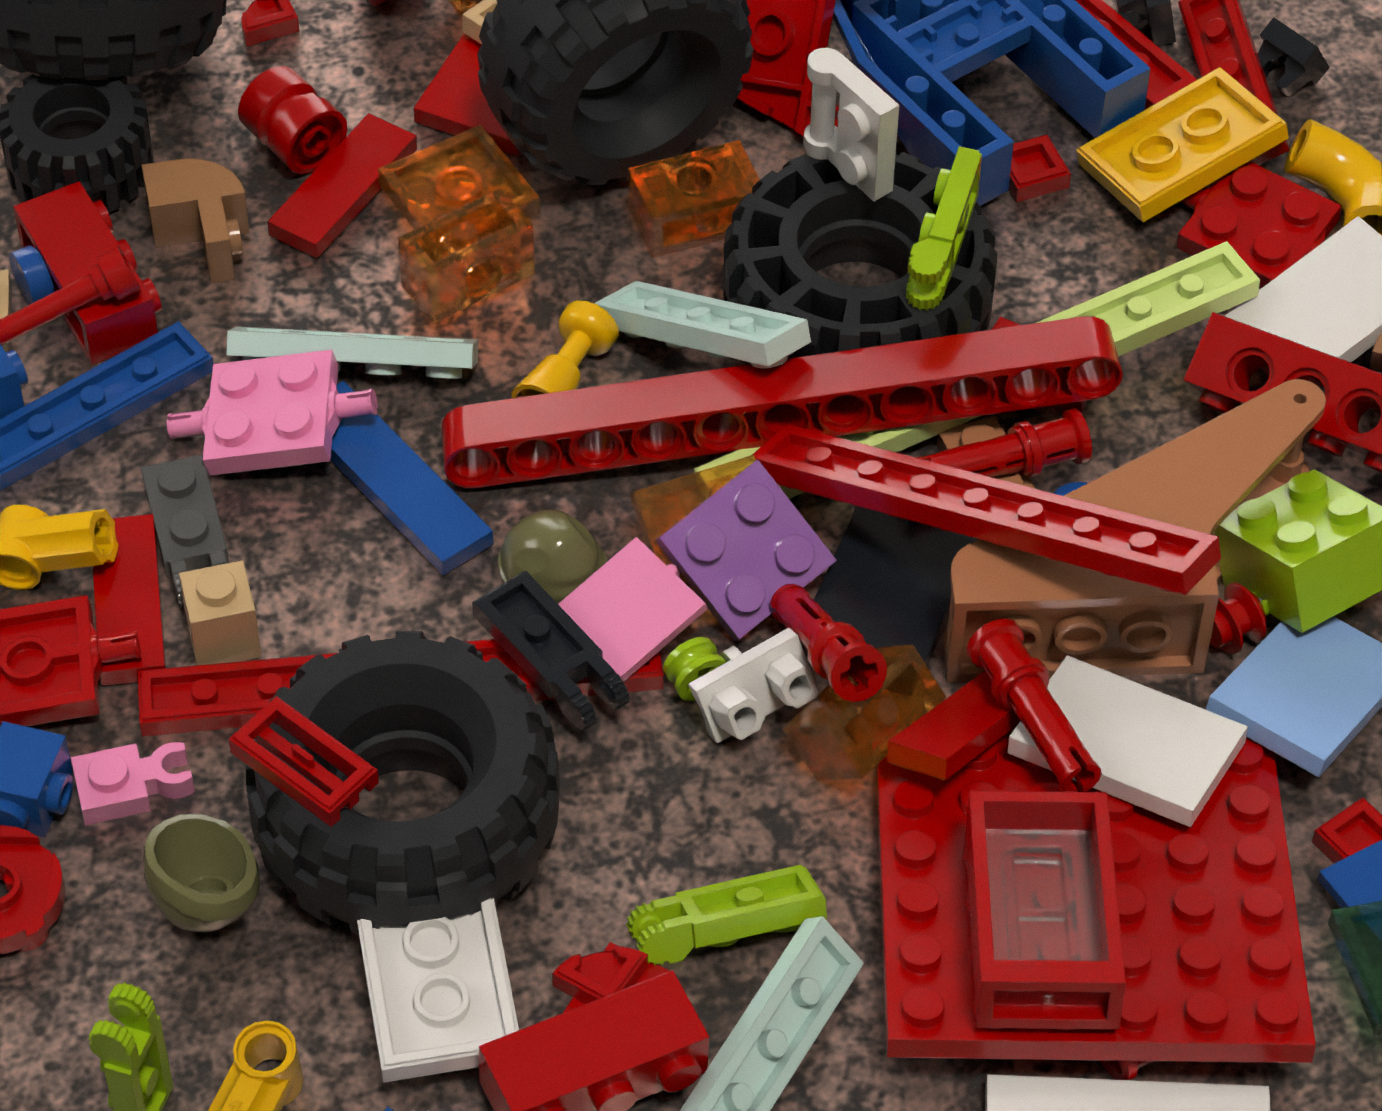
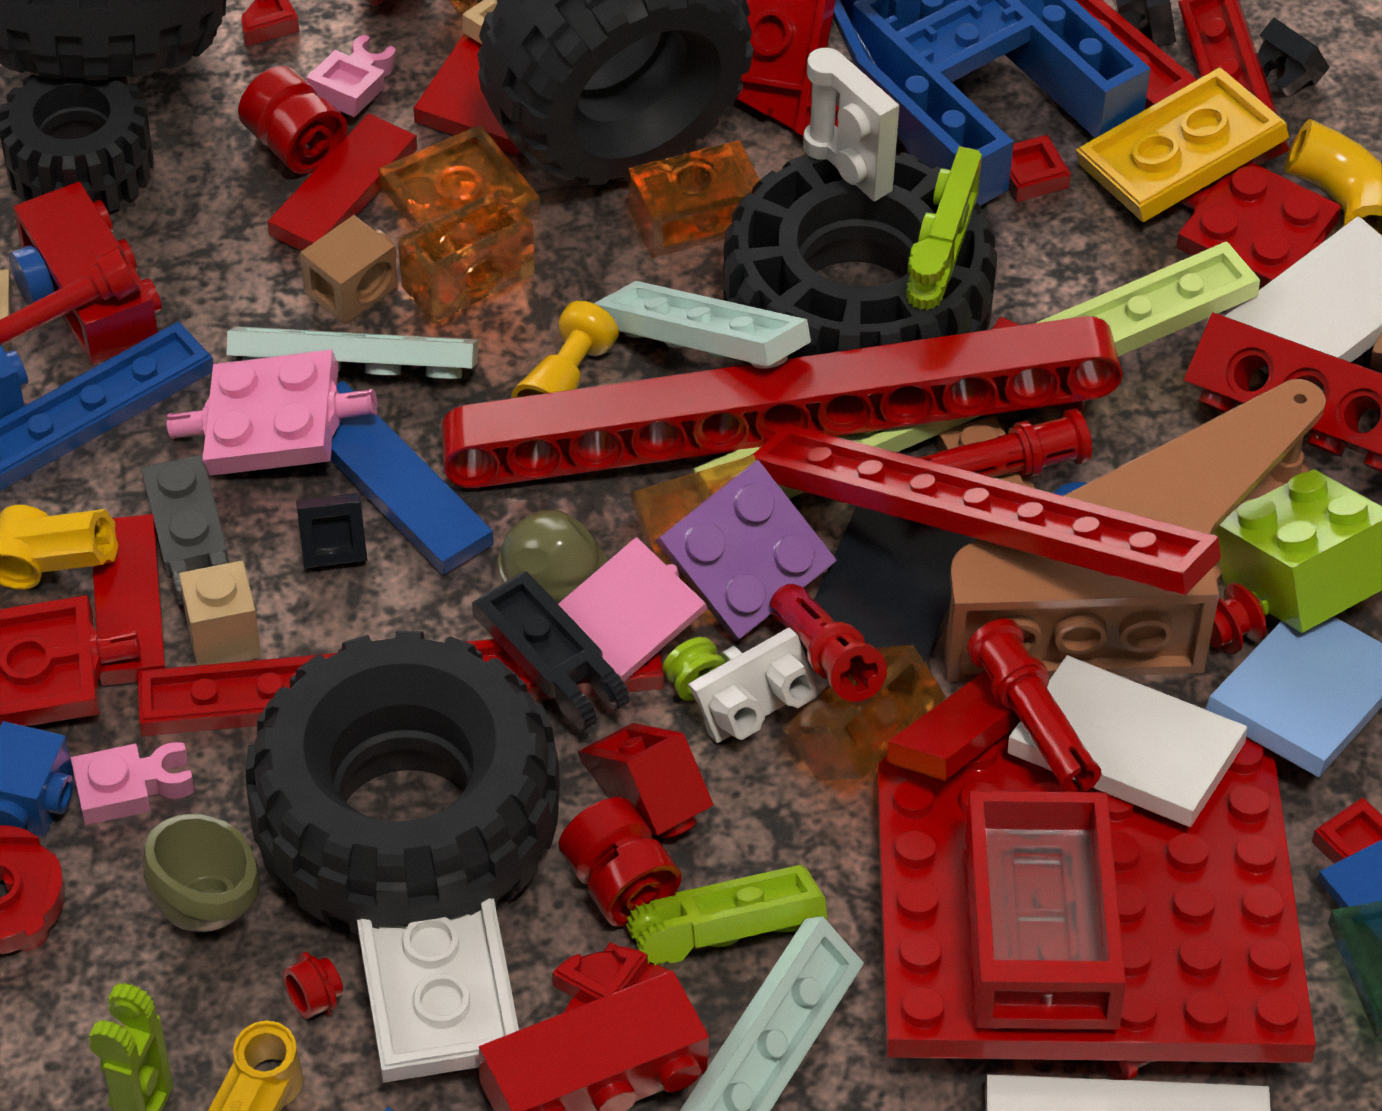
(196, 203): medium nougat brick -> none
(313, 985): none -> red plate
(324, 806): red tile -> none
(331, 530): none -> black tile
(349, 269): none -> medium nougat brick
(353, 79): none -> bright pink plate
(618, 859): none -> red wheel
(653, 772): none -> red slope

